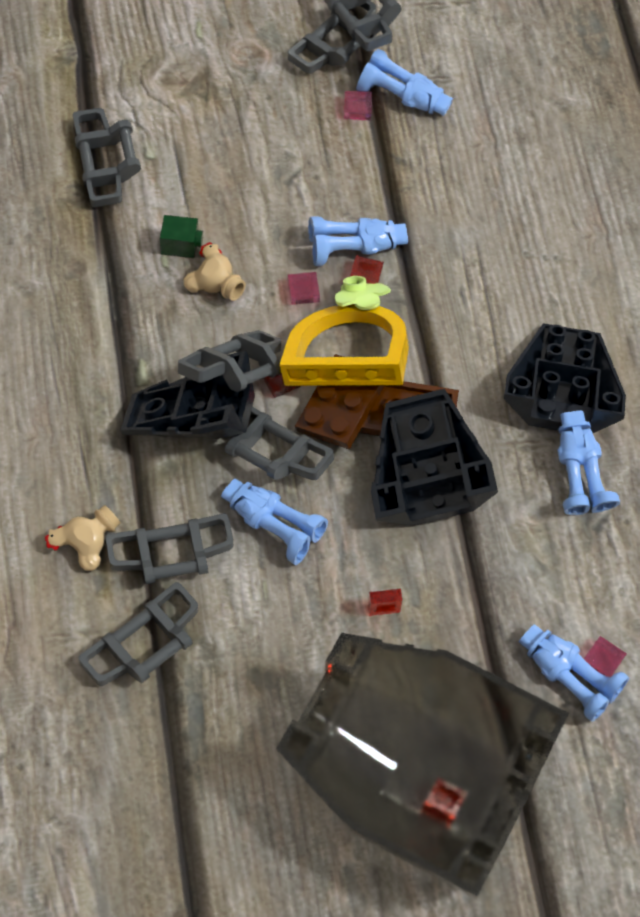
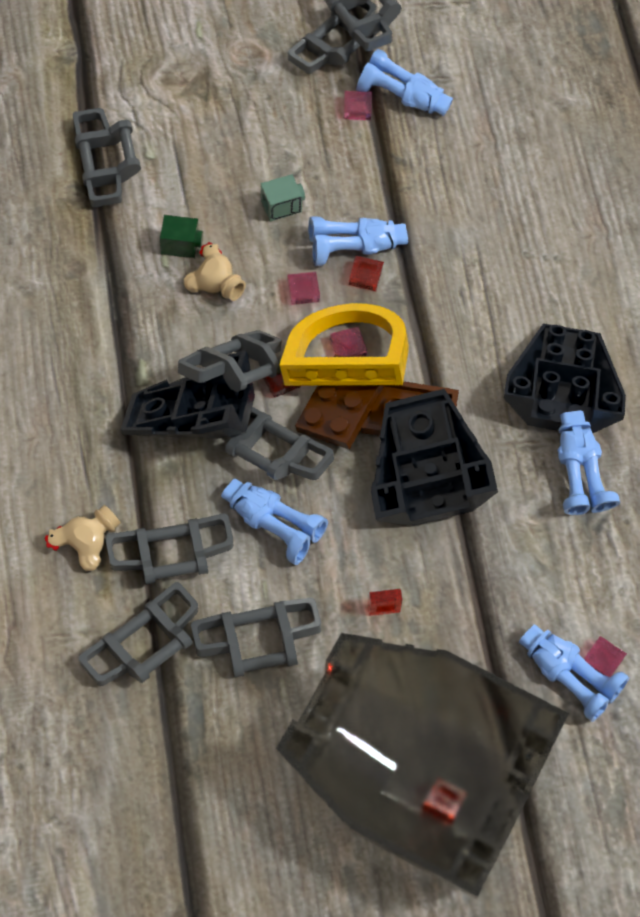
(231, 644): none -> dark grey bar
(282, 197): none -> sand green brick
(348, 343): none -> clear pink plate
(360, 293): yellowish green plate -> none

